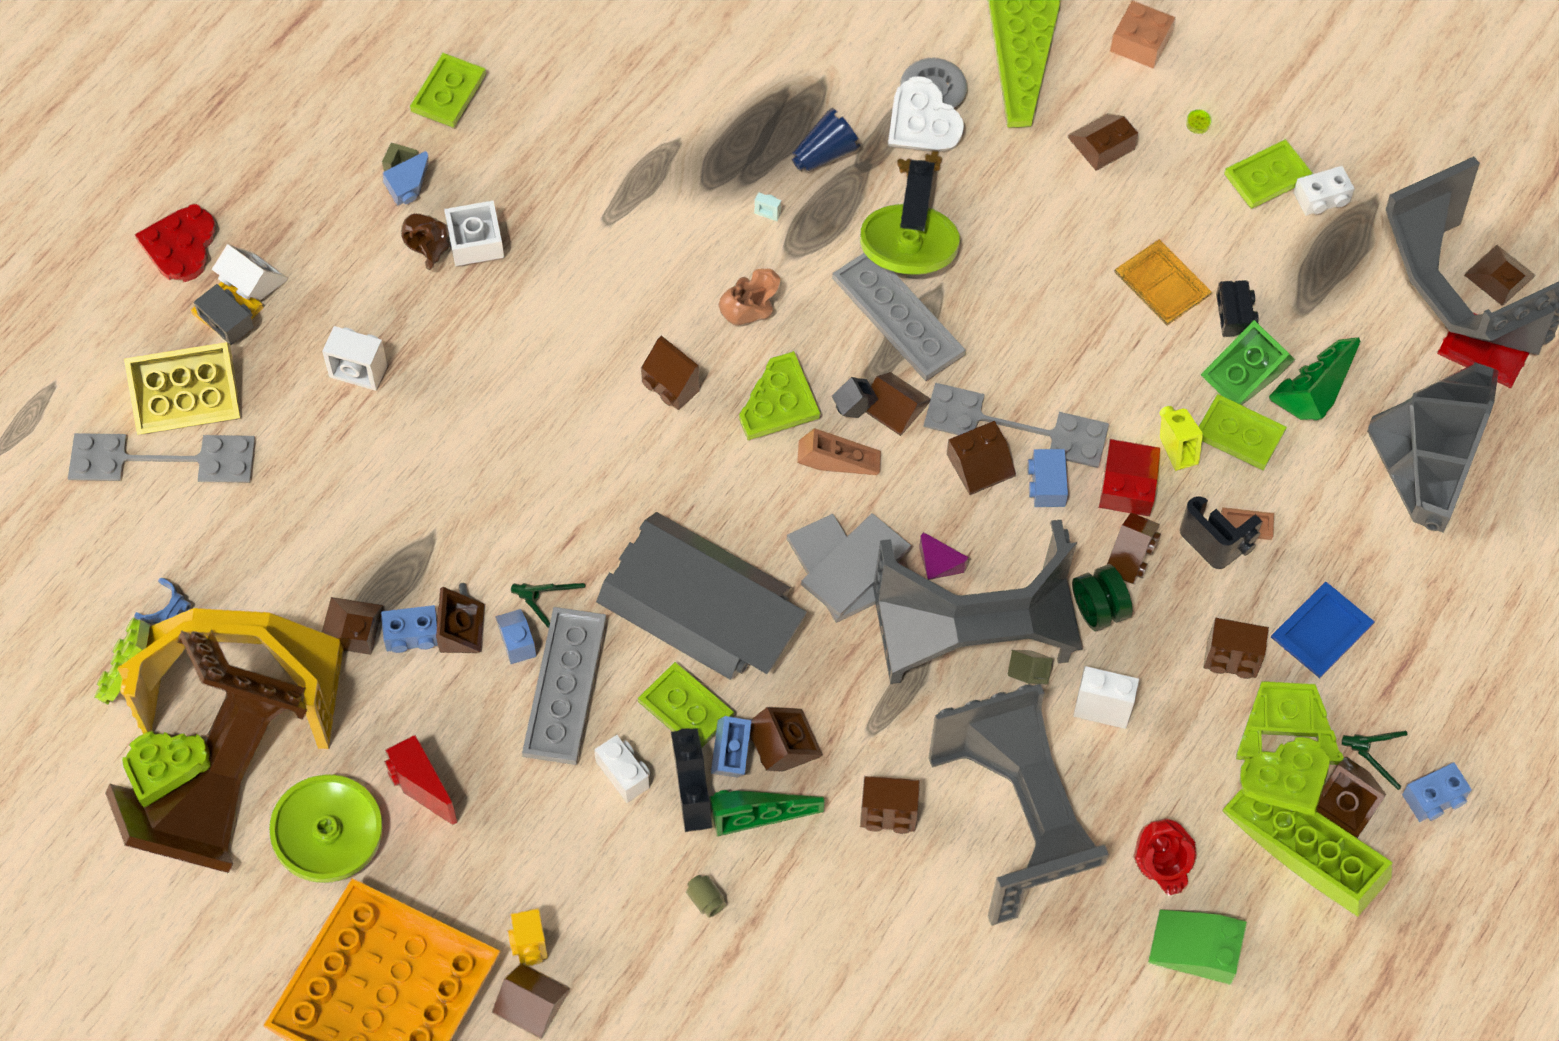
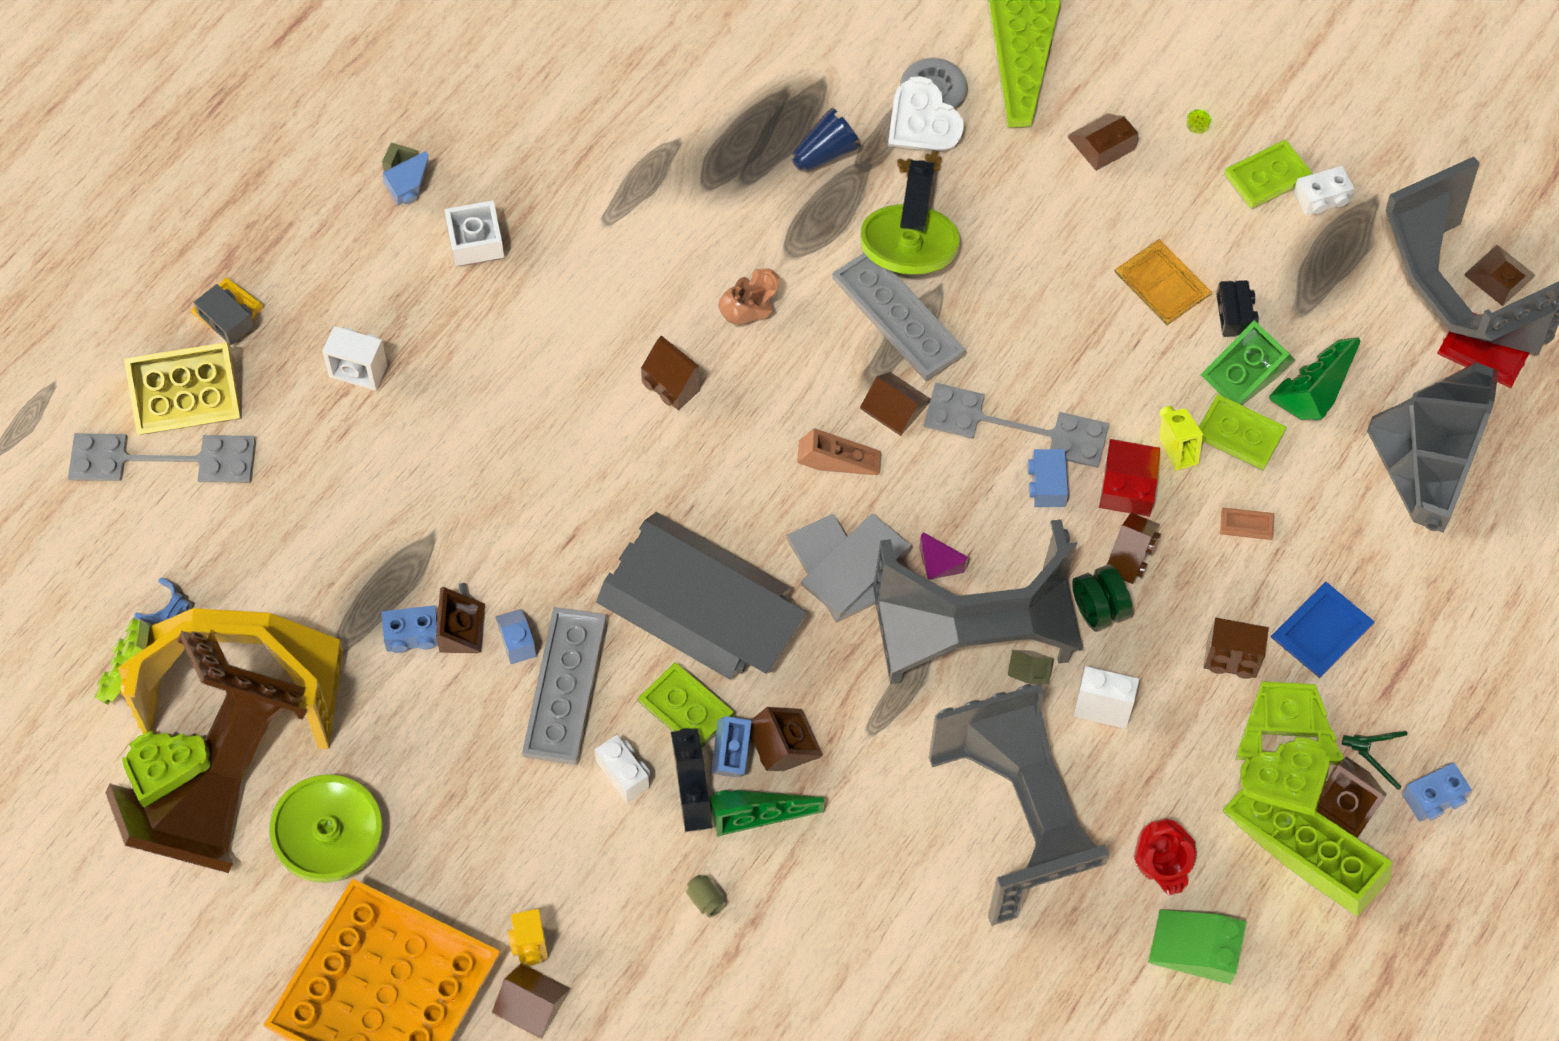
(179, 242): red plate -> none
(247, 273): white slope -> none
(353, 624): reddish brown slope -> none
(415, 775): red slope -> none
(425, 236): reddish brown head -> none
(448, 90): lime plate -> none
(531, 594): dark green plant -> none
(768, 206): light aqua plate -> none
(778, 399): lime plate -> none
(854, 397): black brick -> none
(889, 804): reddish brown brick -> none
(981, 457): reddish brown slope -> none
(1142, 34): nougat brick -> none
(1216, 537): black piece -> none

